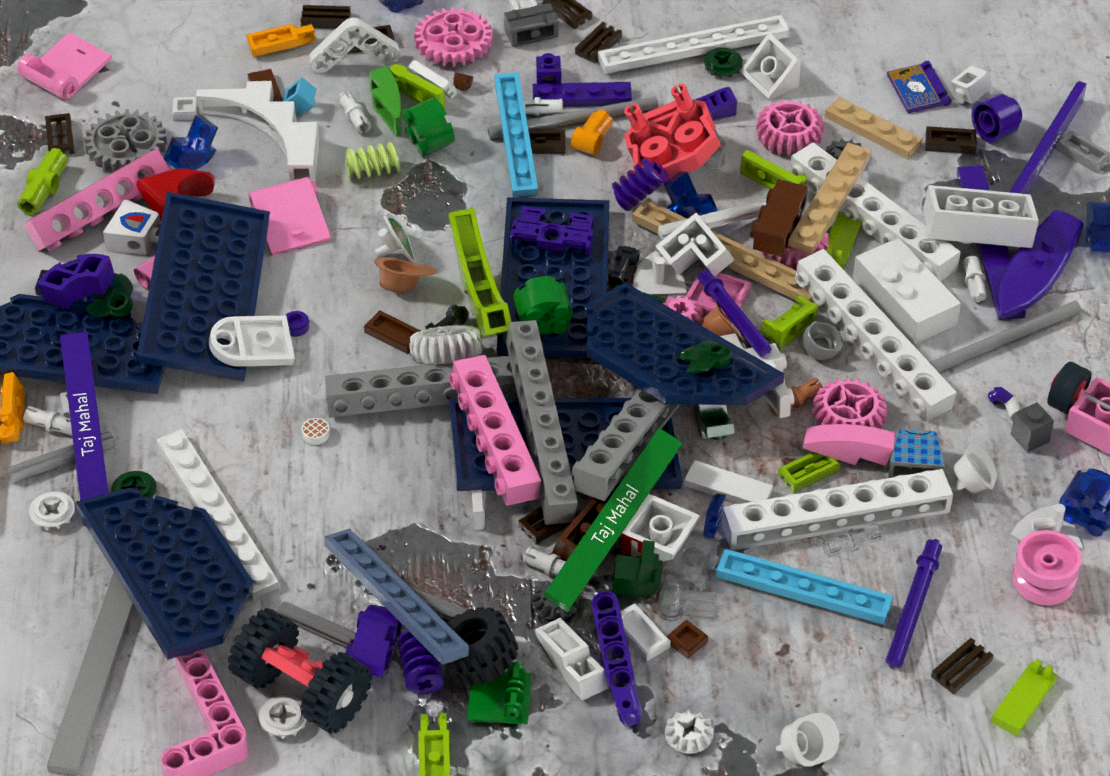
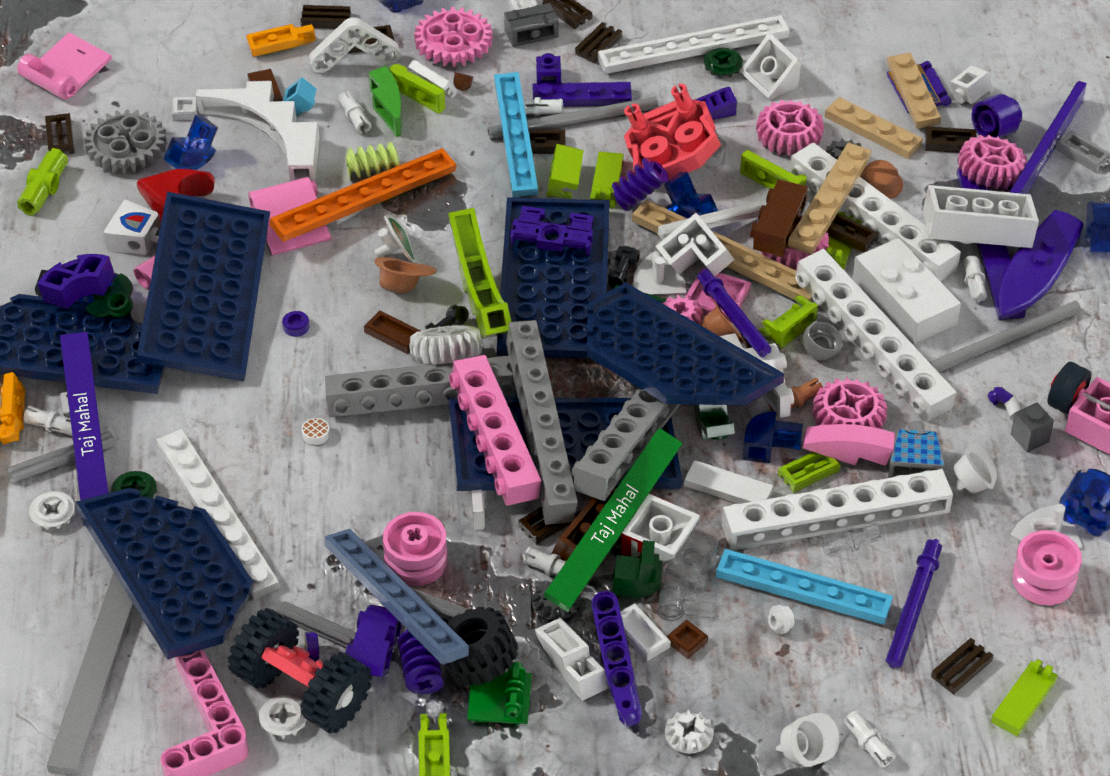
(41, 226): bright pink brick -> none
(253, 341): white tile -> none
(311, 645): none -> dark purple tile
(362, 194): none -> orange plate
(415, 548): none -> bright pink wheel
(428, 126): green brick -> none
(545, 302): green brick -> none
(564, 171): none -> lime hinge
(590, 136): light orange piece -> none
(607, 171): none -> lime hinge
(706, 356): dark green plate -> none
(714, 515): clear blue tile -> none
(767, 432): none -> clear blue brick
(780, 619): none -> white plate
(852, 234): none -> dark brown tile
(869, 739): none -> white pin
(883, 177): none -> nougat piece
(913, 90): none -> tan plate
(991, 161): none -> bright pink gear

